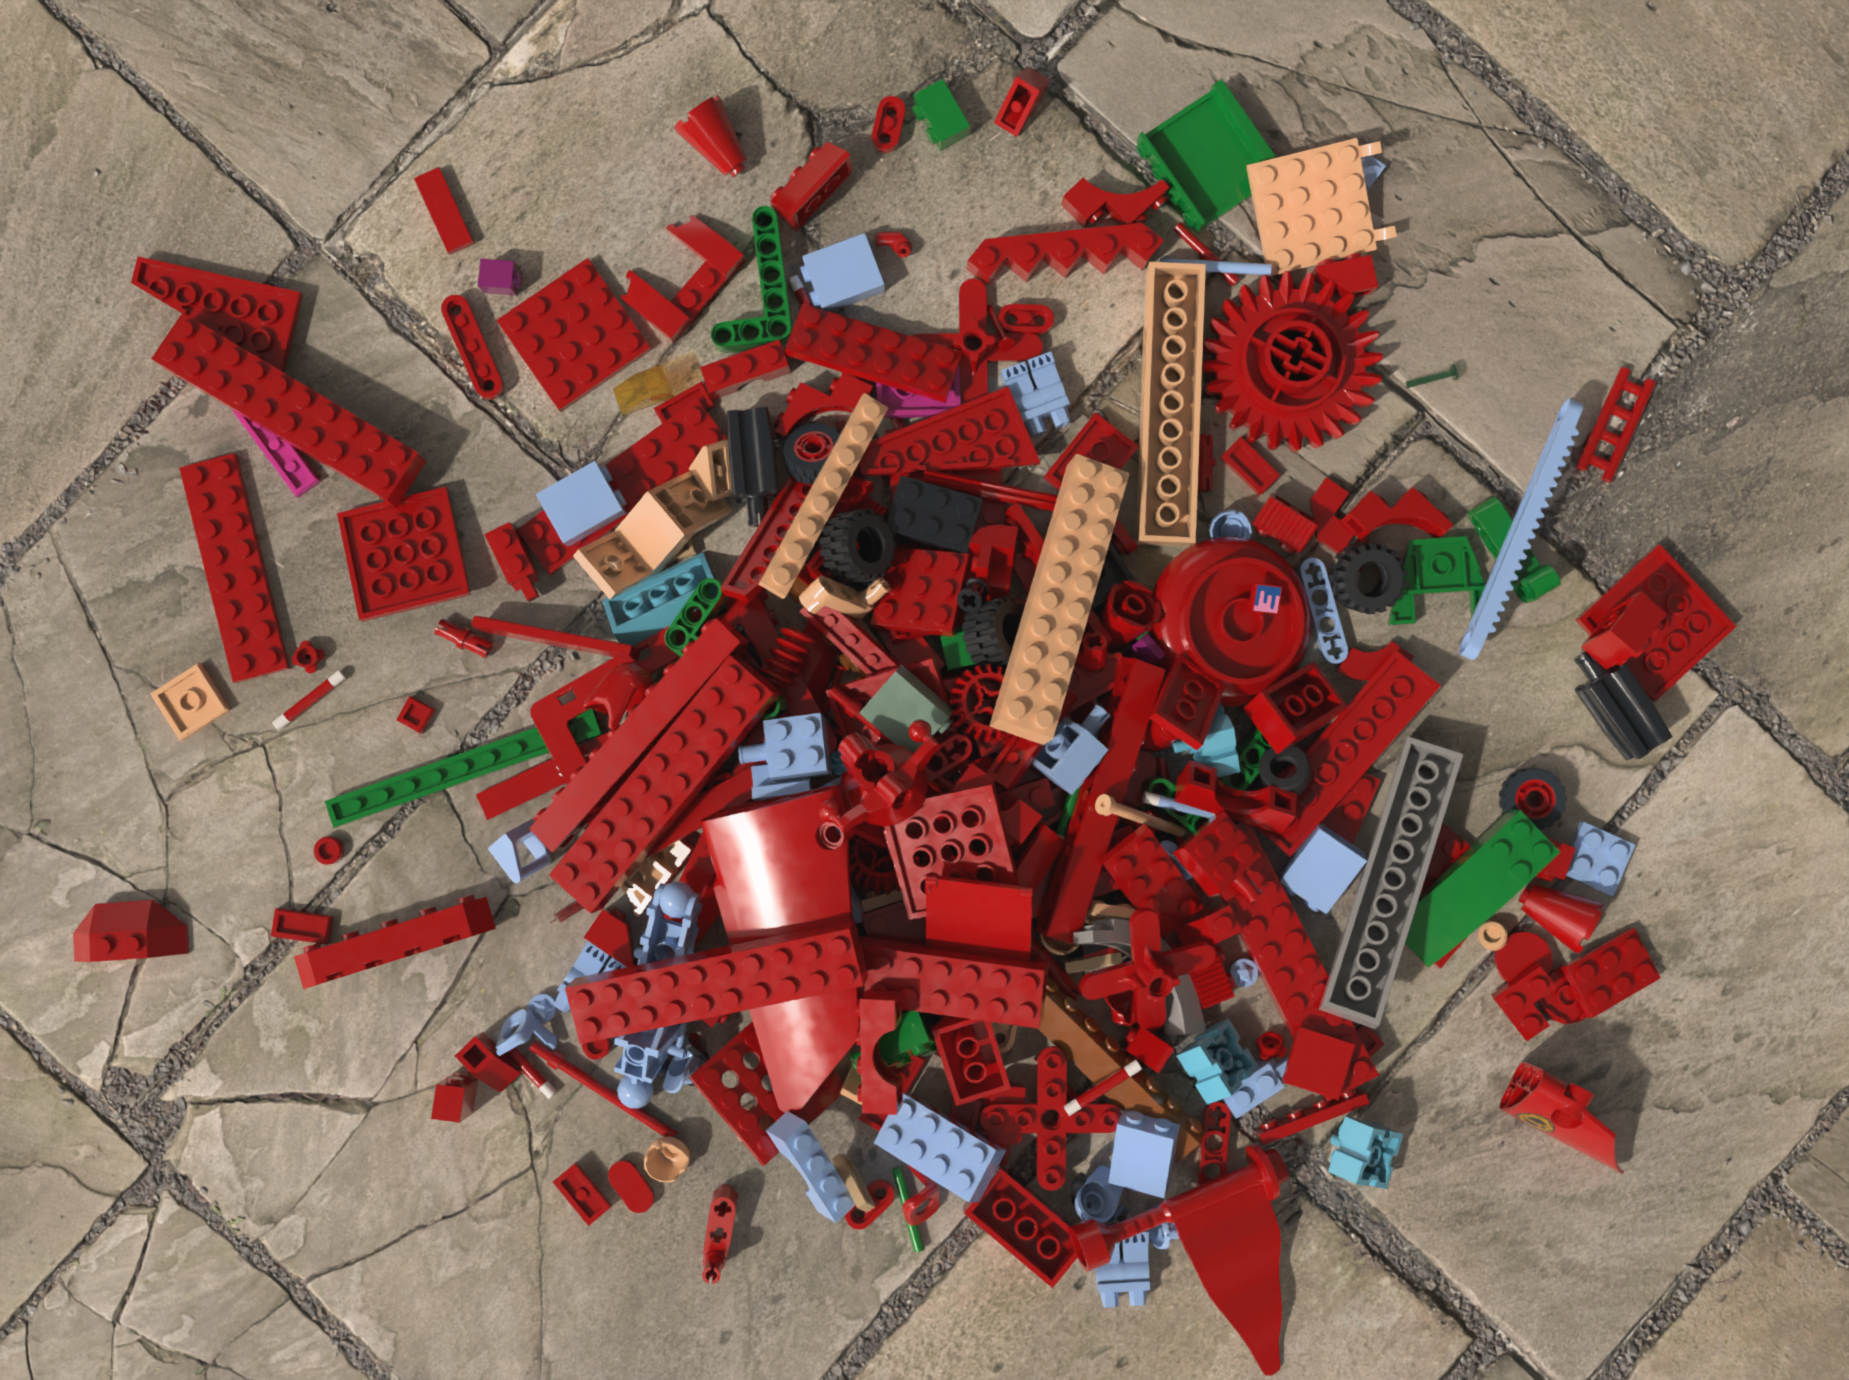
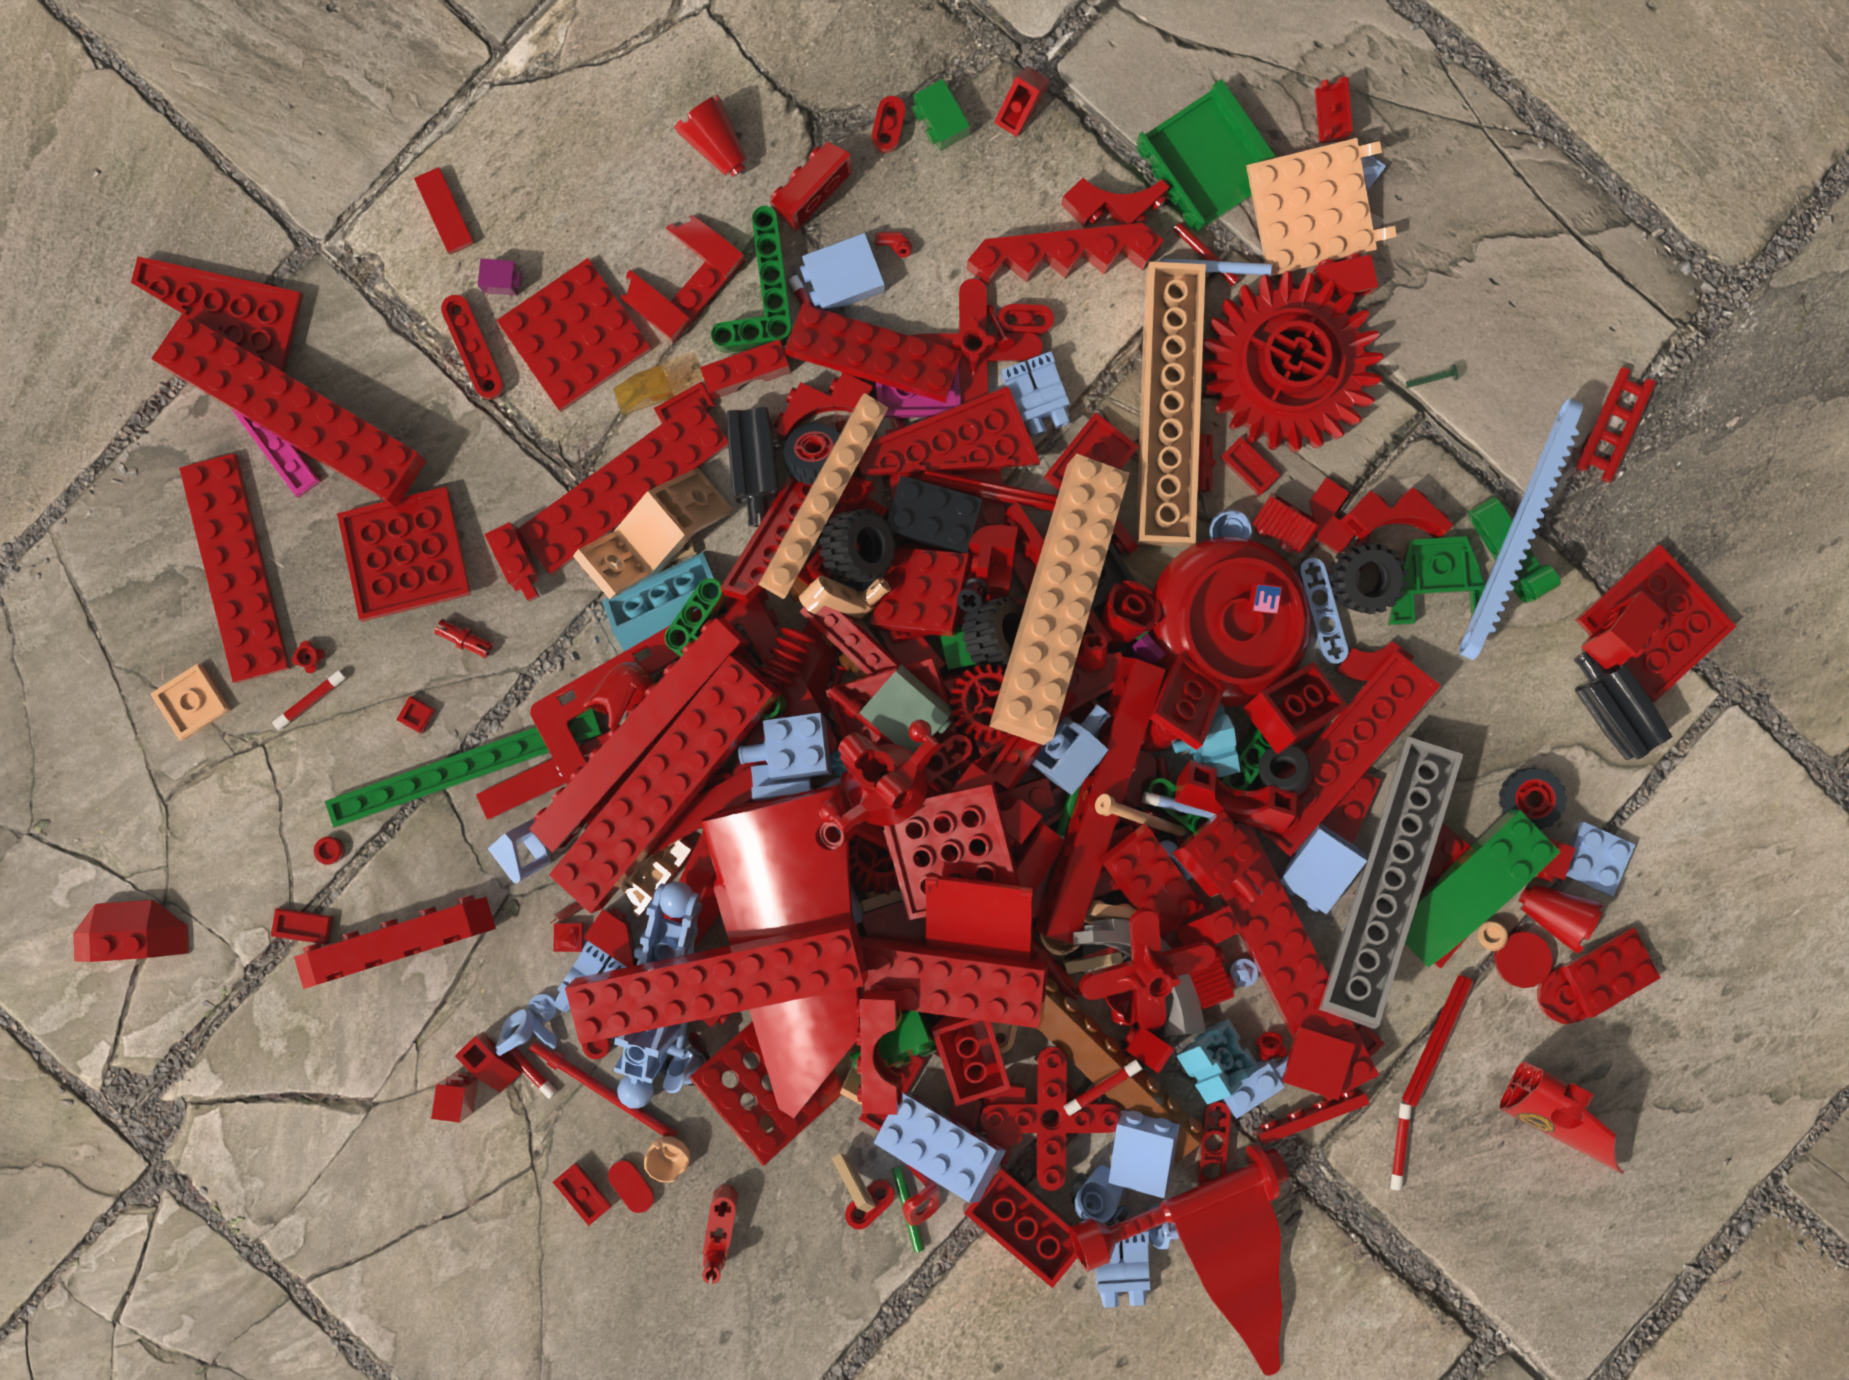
(556, 638): red tile -> none
(568, 937): none -> red tile
(582, 503): light blue brick -> none
(713, 470): light nougat slope -> none
(803, 1150): light blue arch -> none
(1333, 111): none -> red hinge
(1364, 1152): medium azure brick -> none
(1401, 1146): none -> red bar
(1437, 1040): none -> red axle
(1518, 1000): red plate -> none

